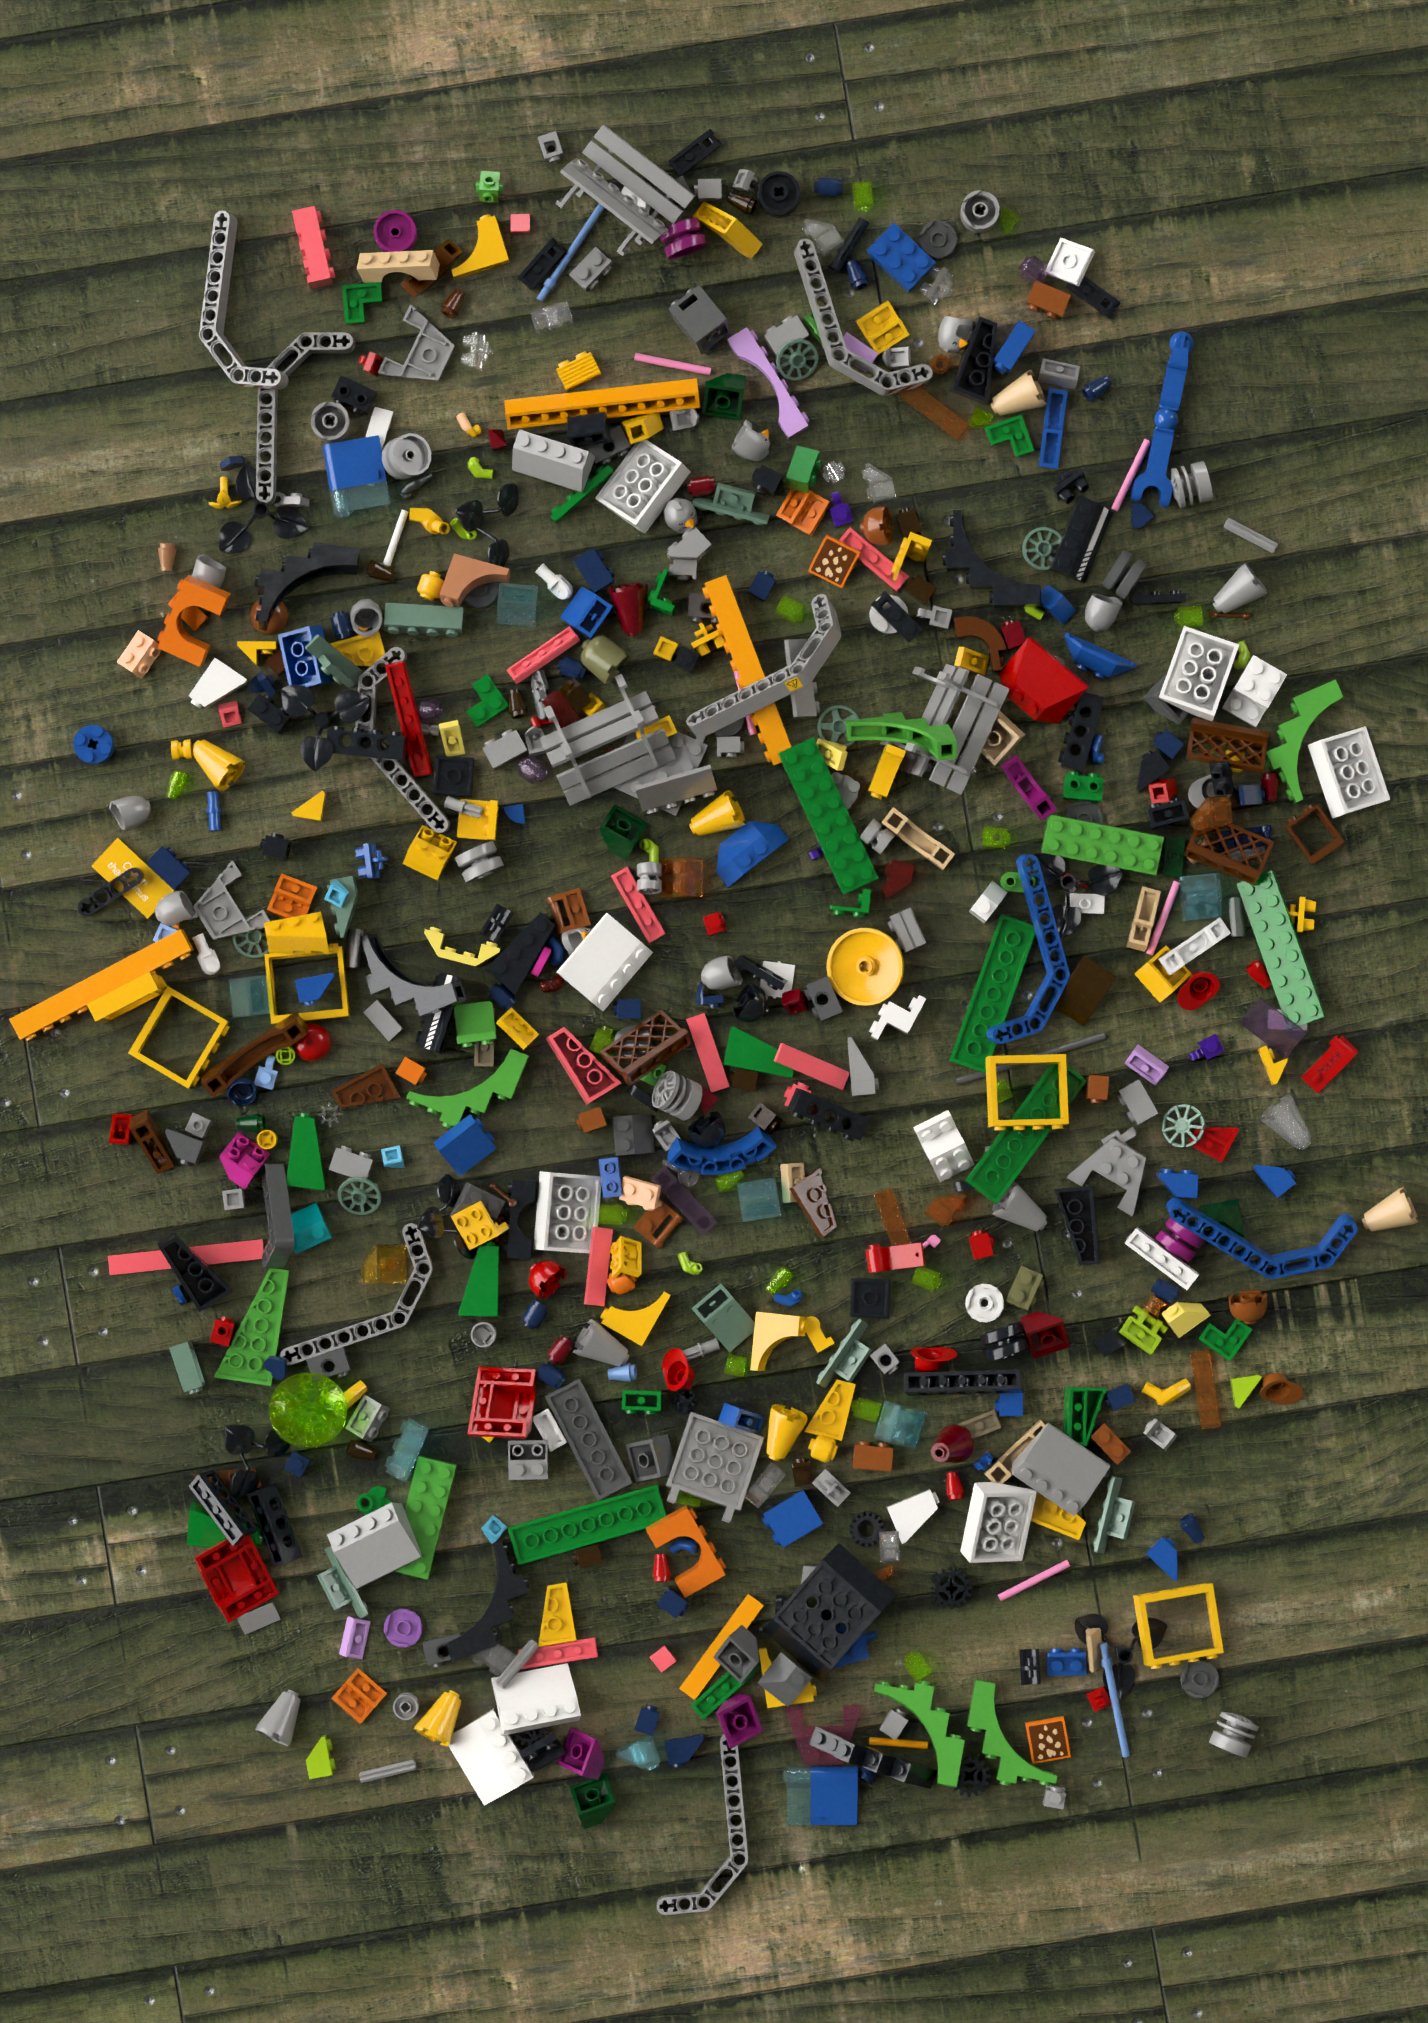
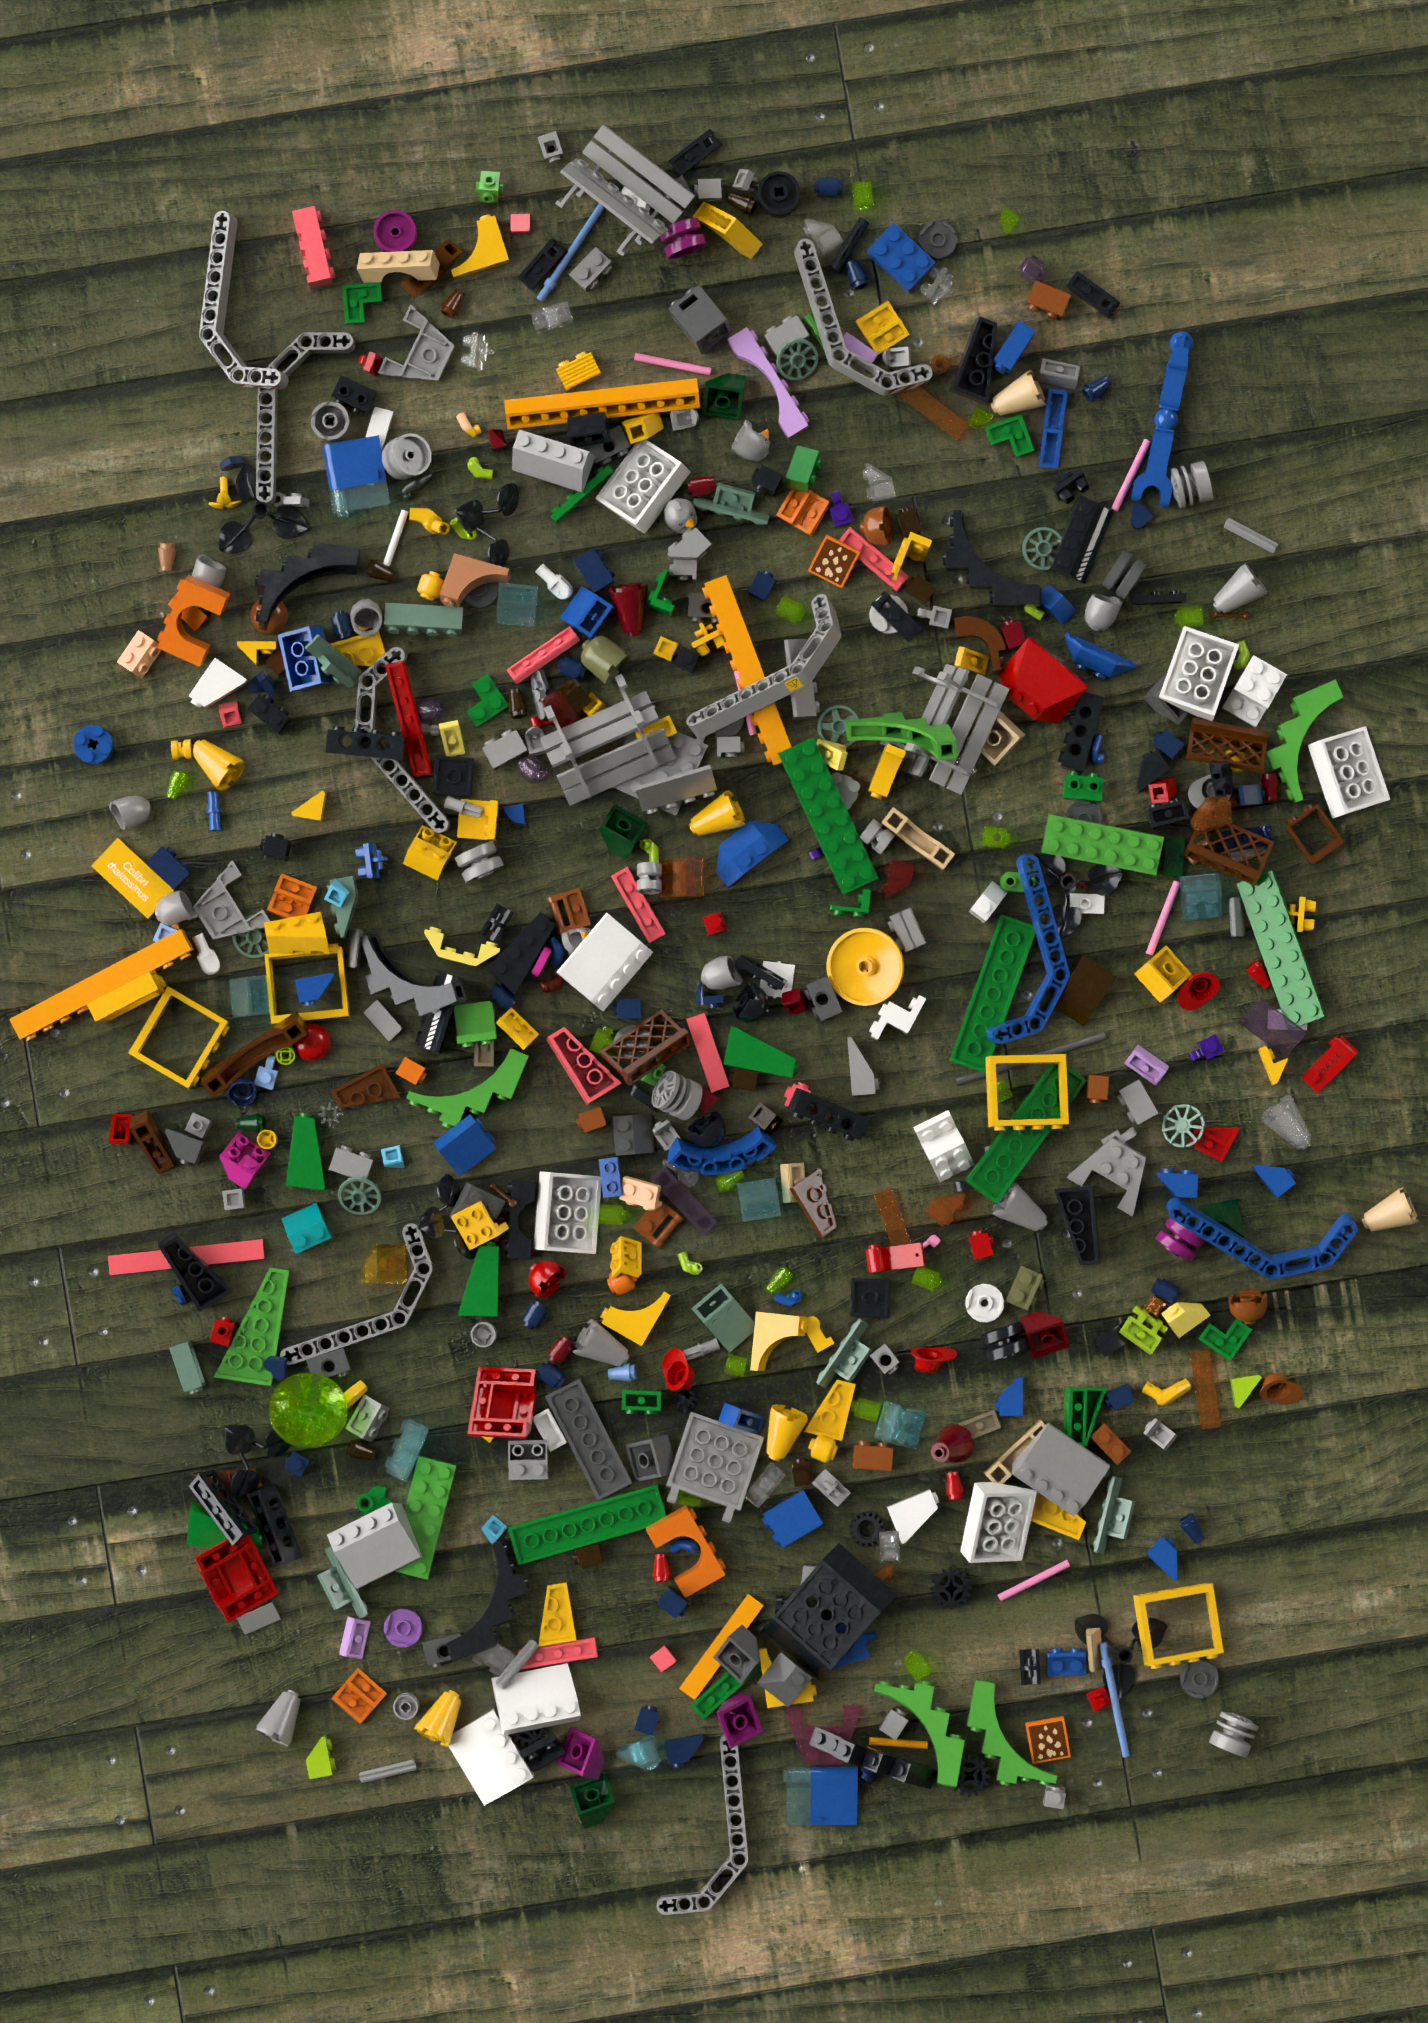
(110, 891): black beam -> none
(278, 1216): dark grey beam -> none
(296, 702): black plant -> none
(598, 1266): coral tile -> none
(811, 1066): coral tile -> none
(833, 472): clear gear -> none
(954, 333): light grey piece -> none
(964, 1382): black brick -> none
(983, 201): light grey brick -> none
(984, 1461): blue plate -> none
(1027, 788): magenta arch -> none
(1069, 261): white tile -> none
(1143, 919): tan slope -> none
(1161, 1258): white fence -> none
(1194, 946): white slope -> none

